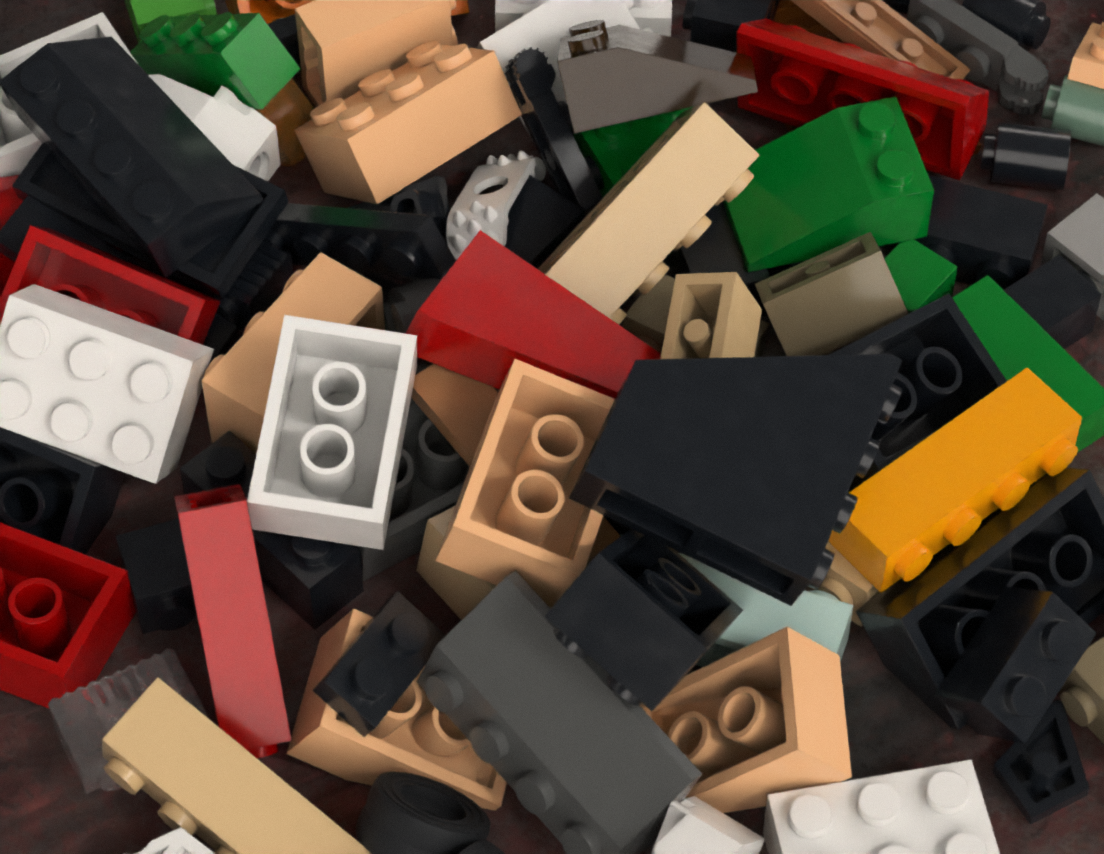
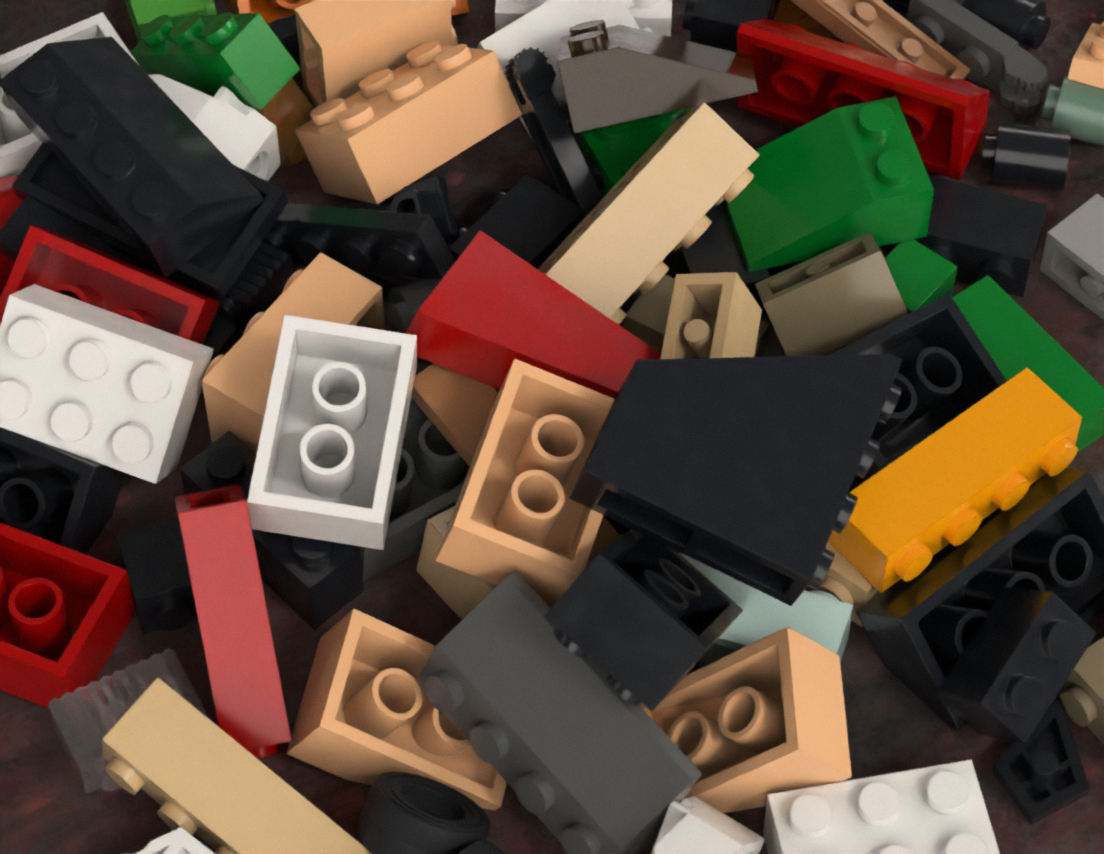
(379, 664): black plate -> none
(490, 211): white piece -> none
(1058, 300): black brick -> none

